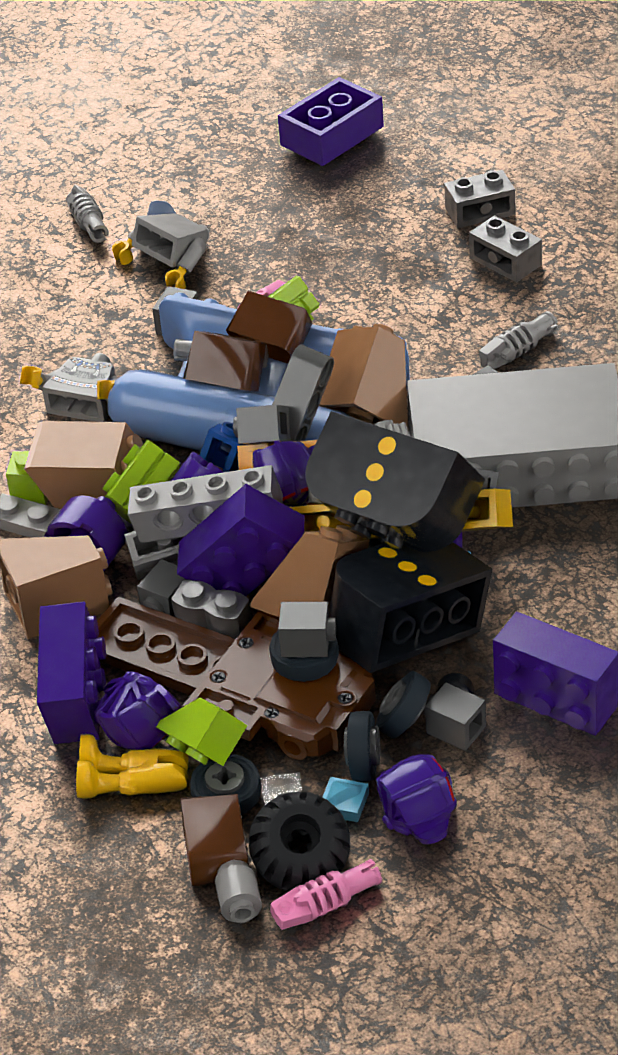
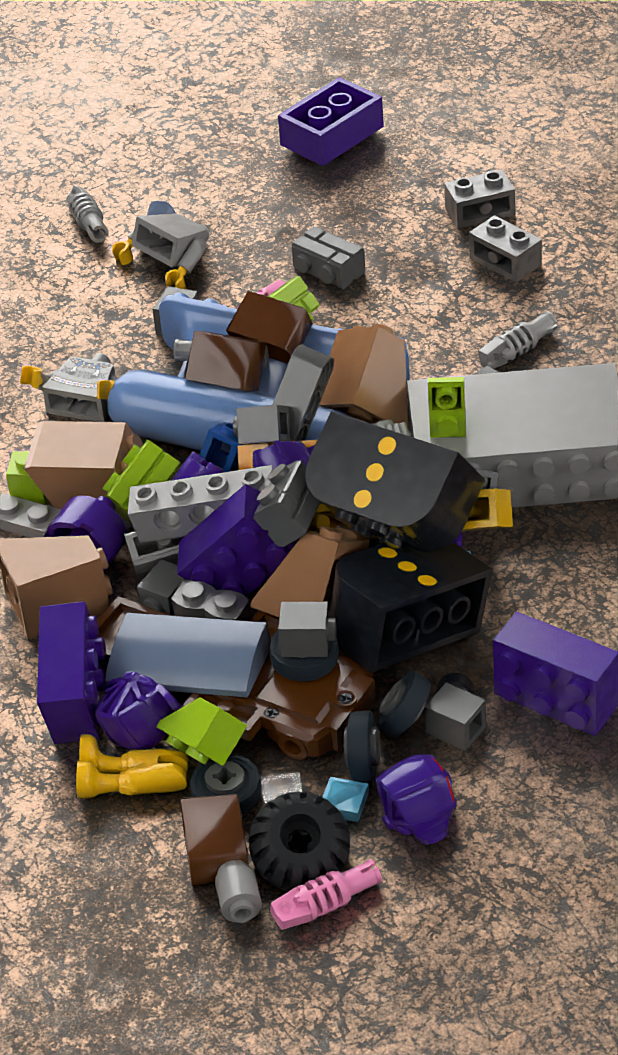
(191, 653): none -> sand blue slope
(286, 504): none -> dark grey brick
(328, 258): none -> dark grey brick
(447, 407): none -> lime slope

